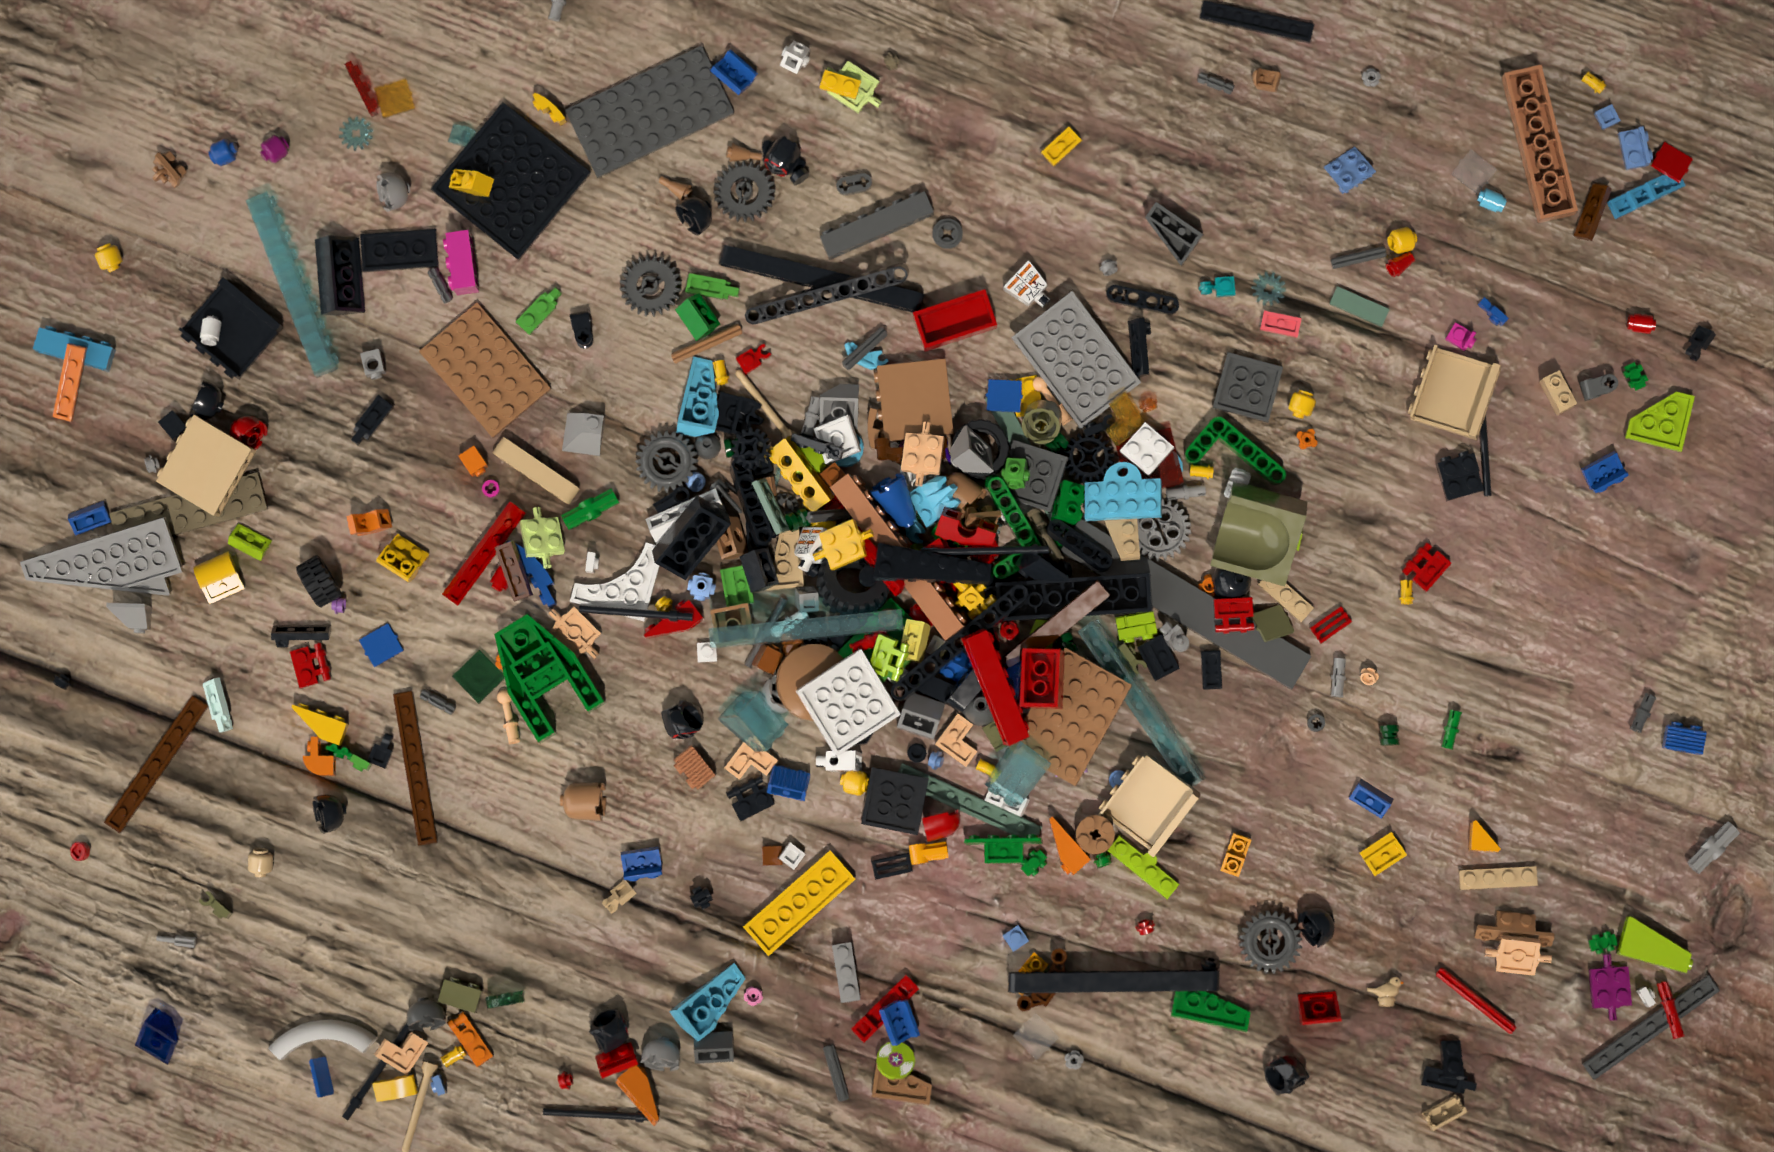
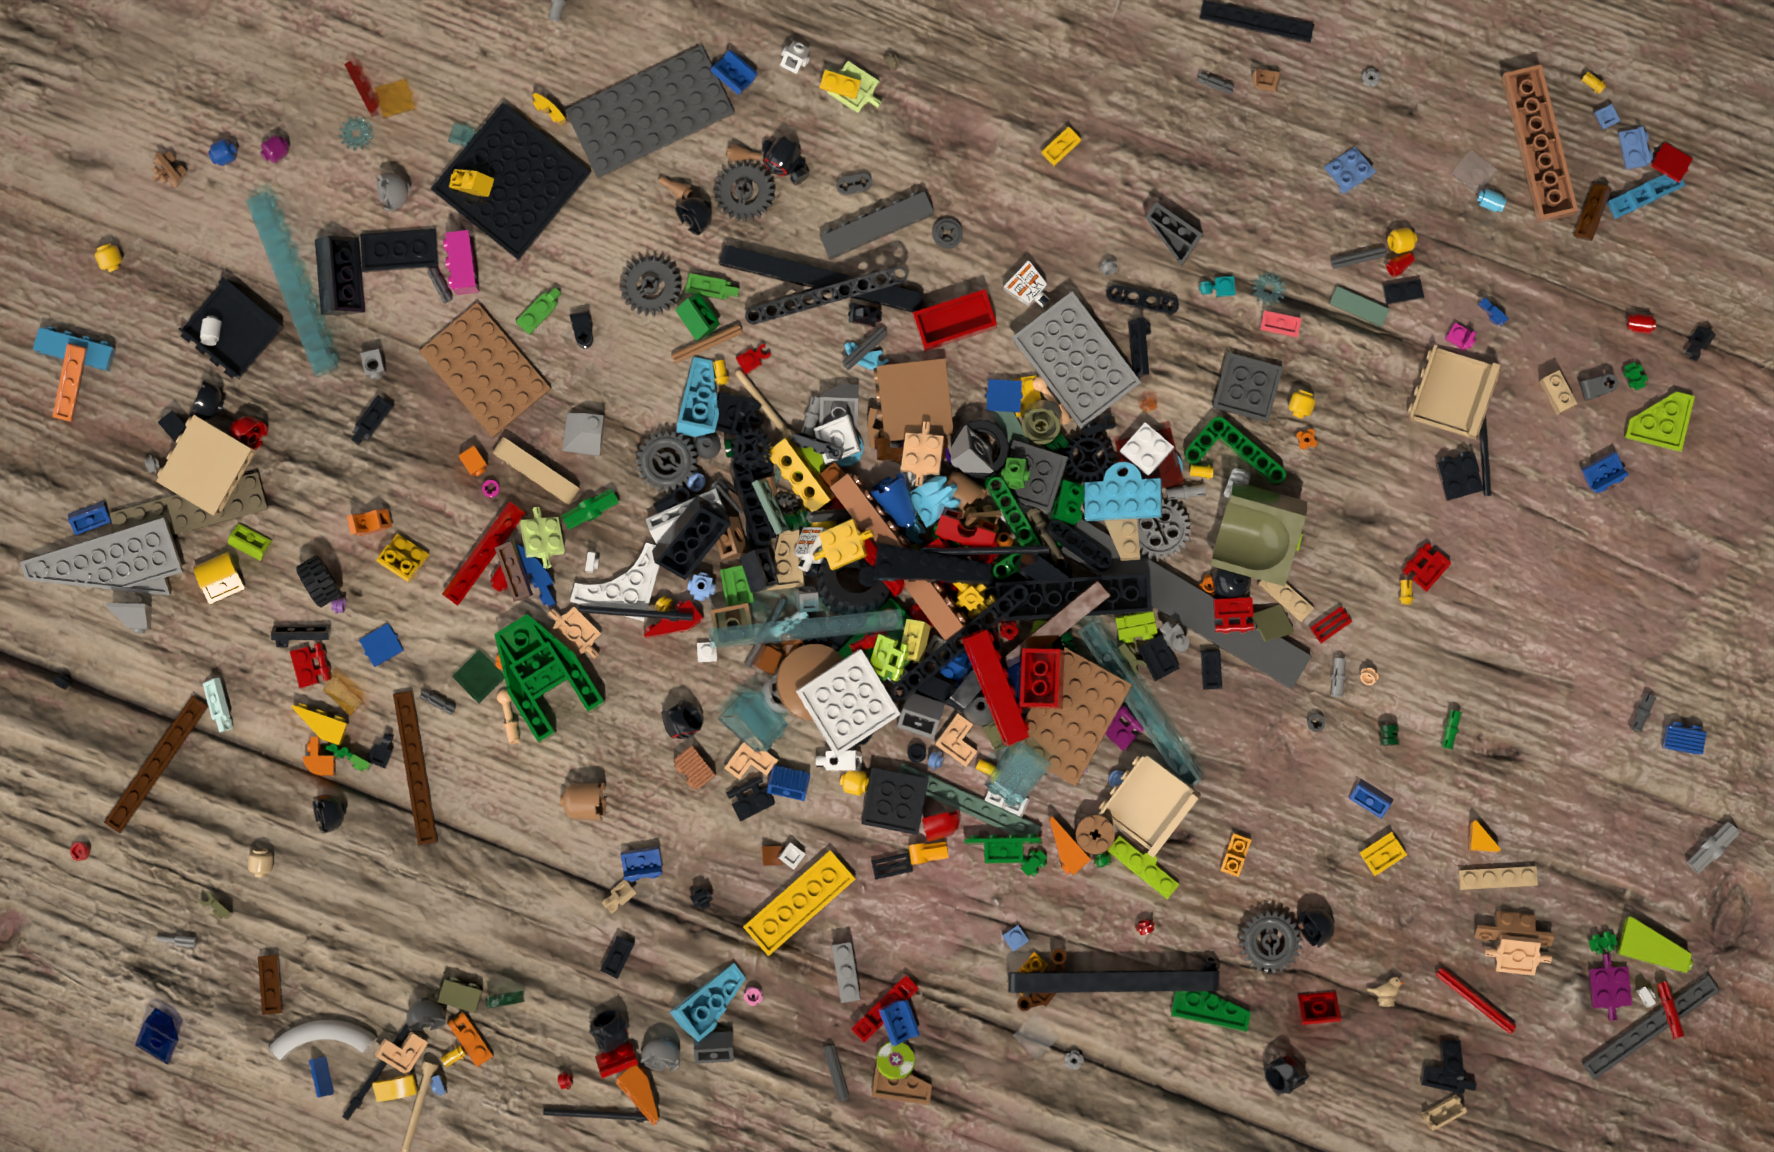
(270, 984): none -> reddish brown plate
(343, 695): none -> clear yellow slope
(617, 957): none -> black plate
(864, 315): none -> black hips
(1009, 542): none -> orange cone
(1119, 733): none -> magenta plate
(1128, 419): clear yellow plate -> none
(1403, 292): none -> black plate

